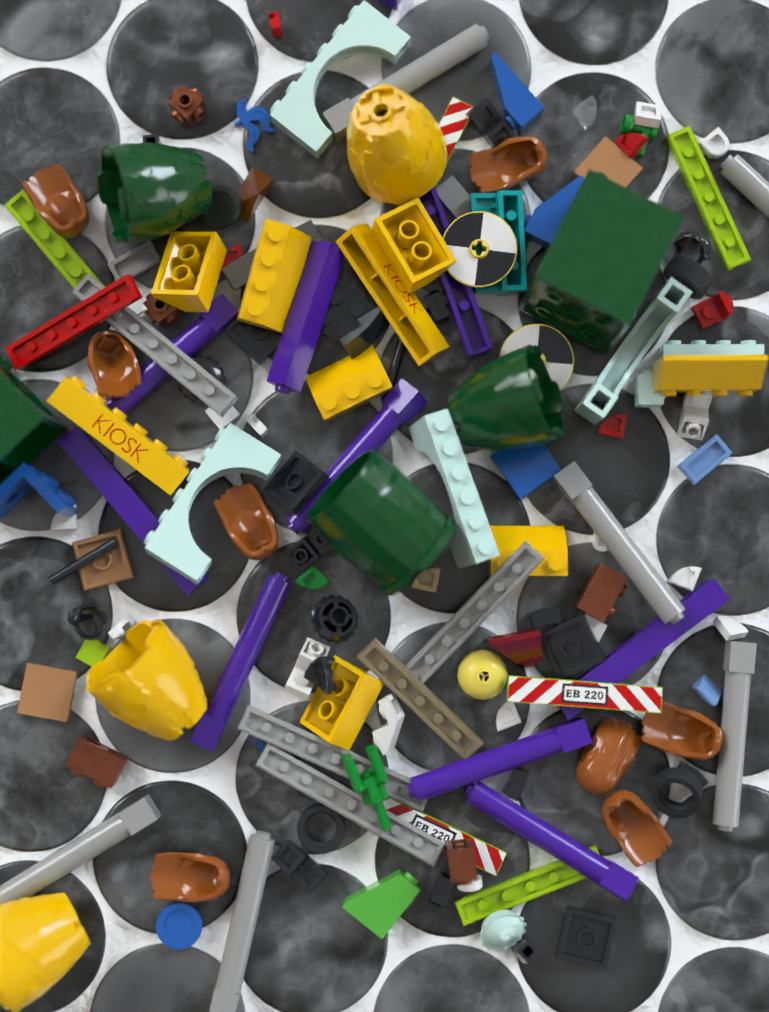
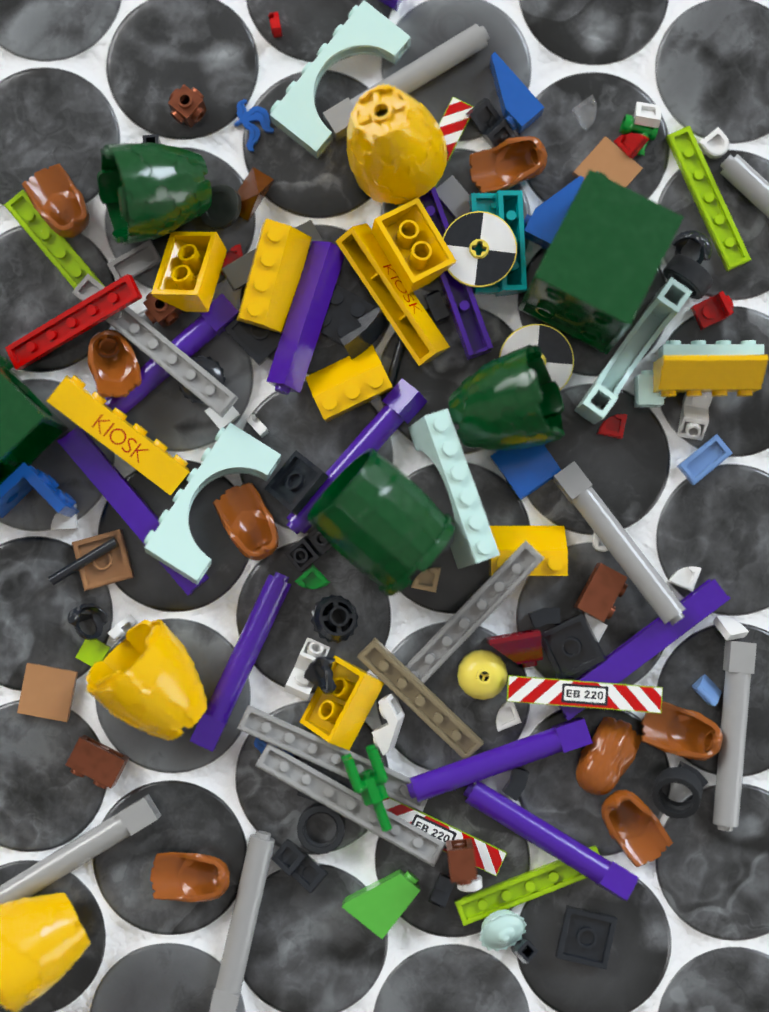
(179, 925): blue piece -> none

